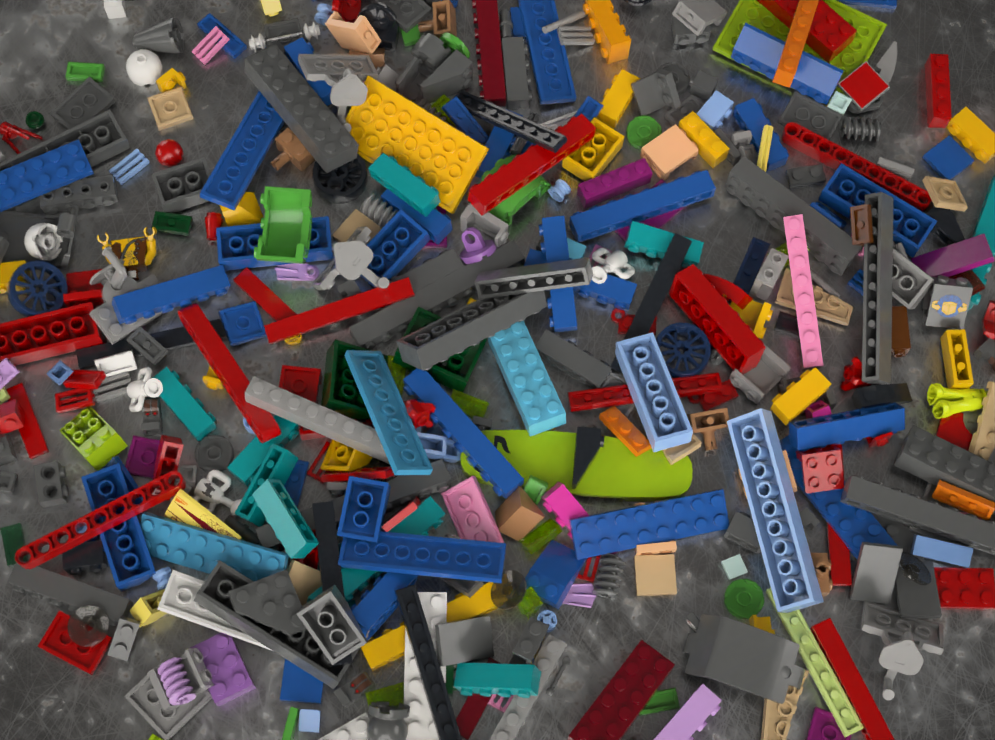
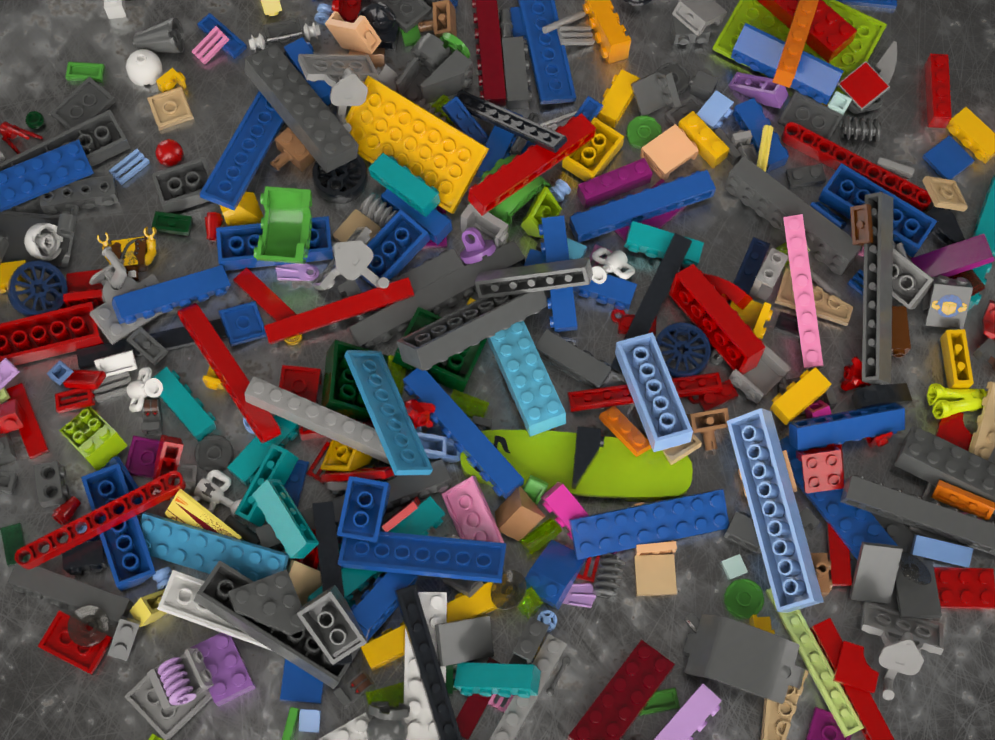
(66, 511): none -> red cone
(542, 207): none -> lime slope
(759, 88): none -> medium lavender slope
(854, 670): none -> red tile

